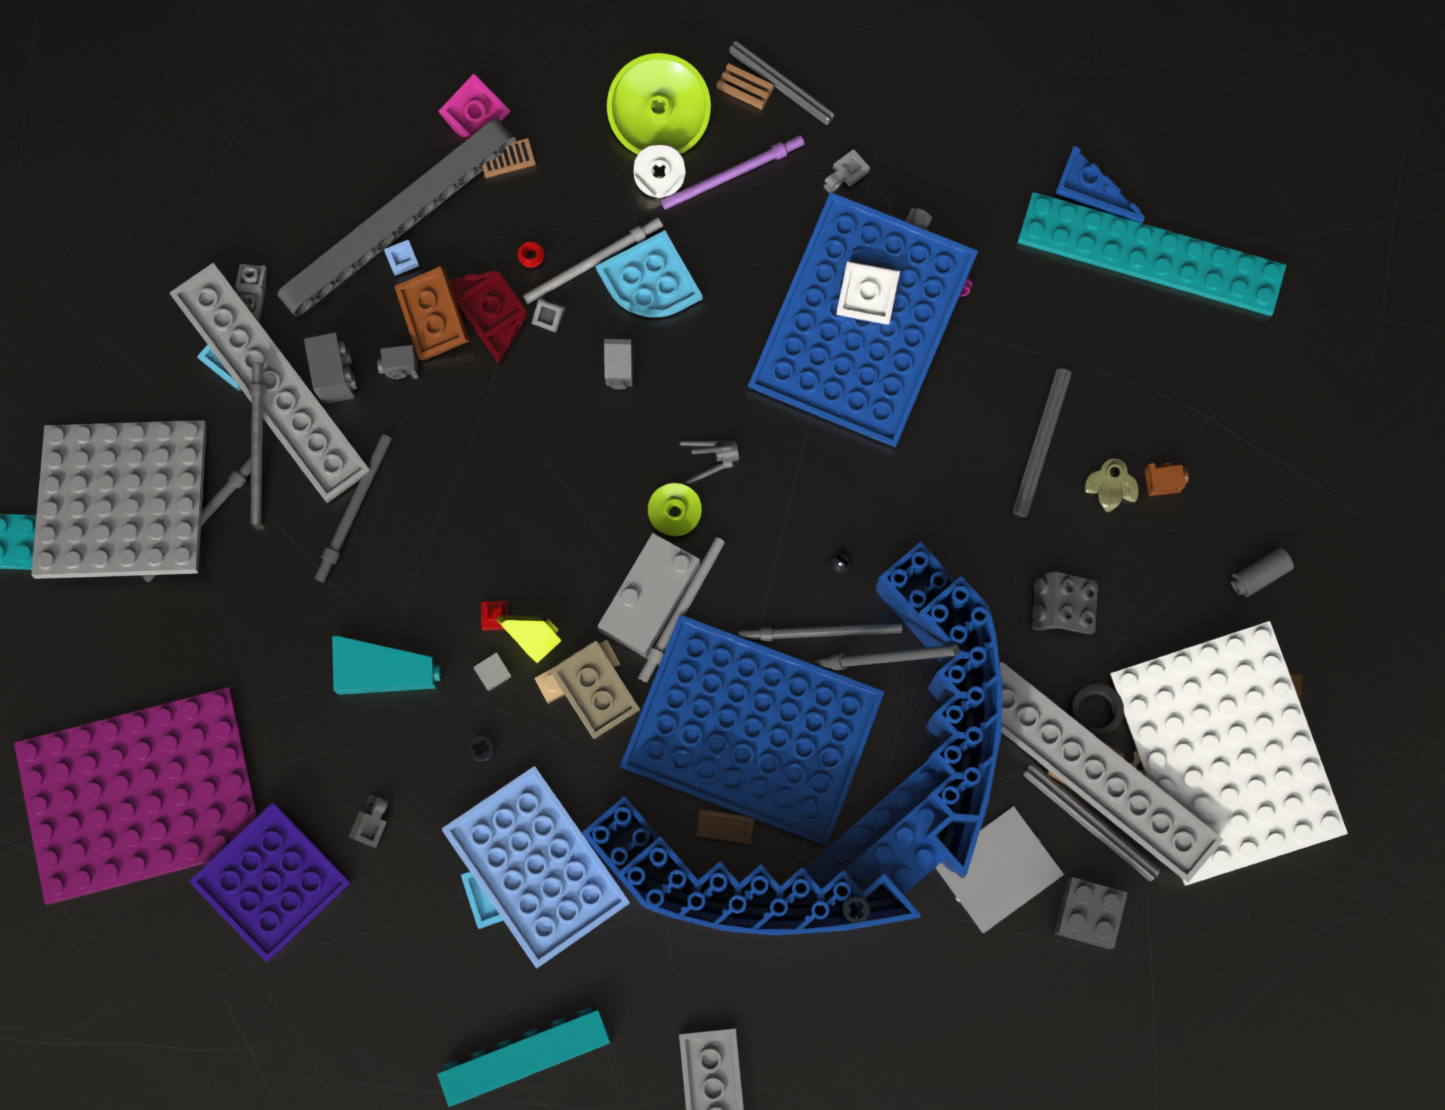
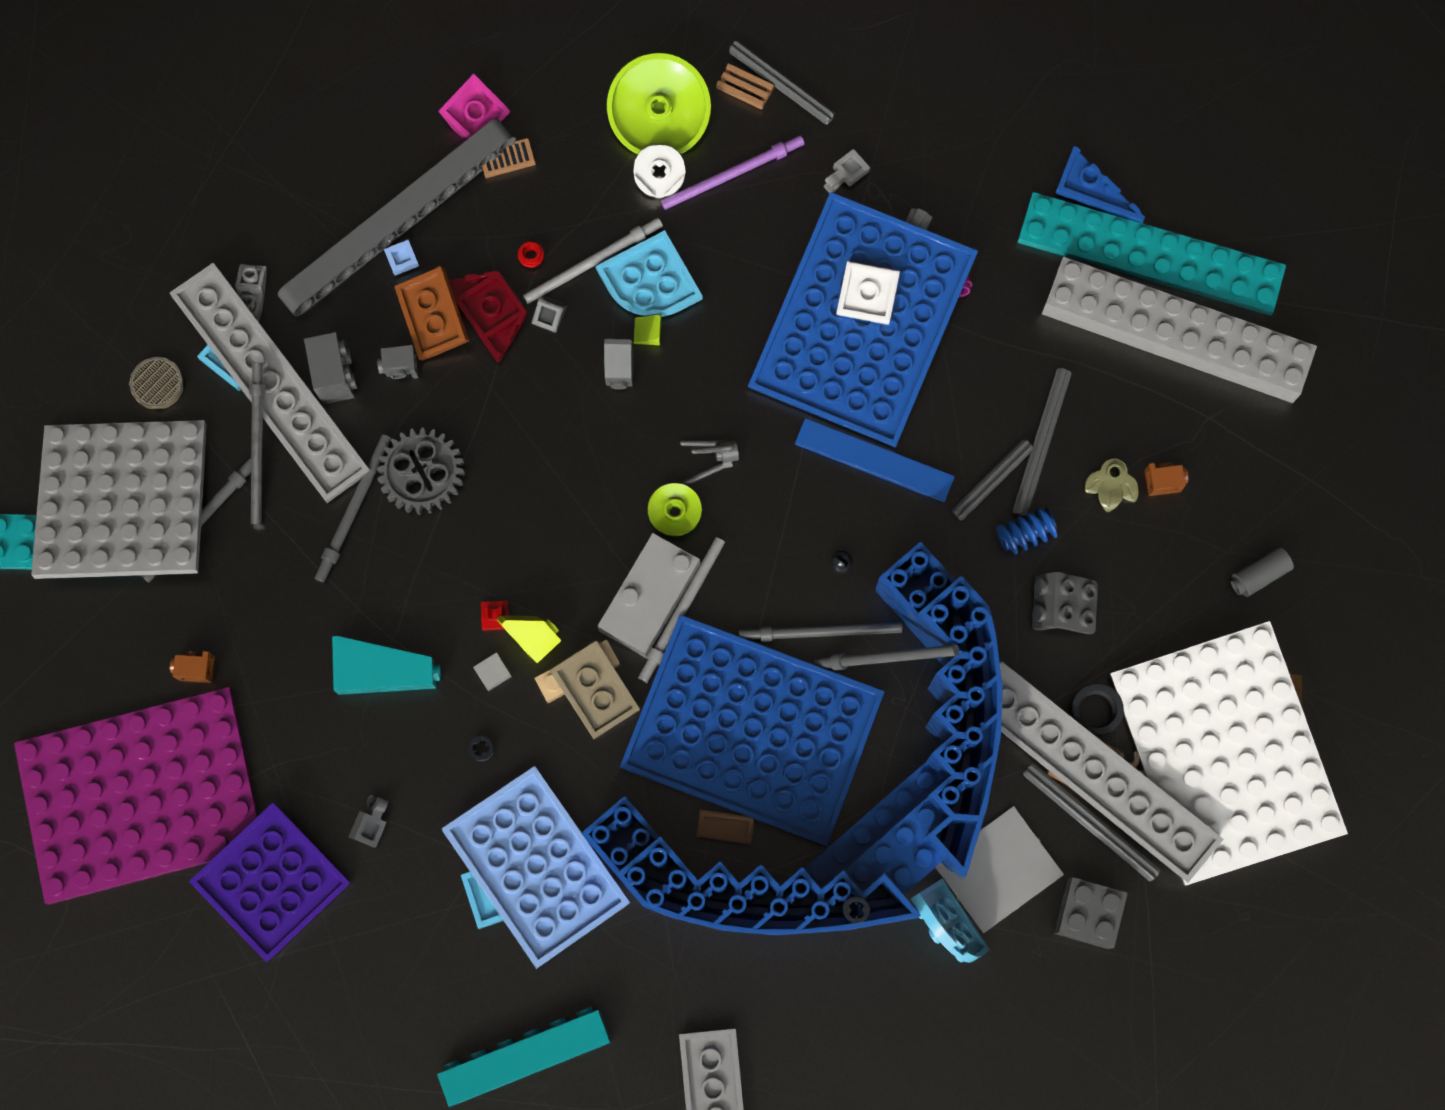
(156, 383): none -> tile
(193, 667): none -> dark orange brick
(399, 482): none -> dark grey gear
(647, 330): none -> lime slope
(874, 460): none -> blue tile
(949, 922): none -> medium azure plate
(992, 480): none -> dark grey axle
(1026, 530): none -> blue piece
(1179, 330): none -> light grey brick

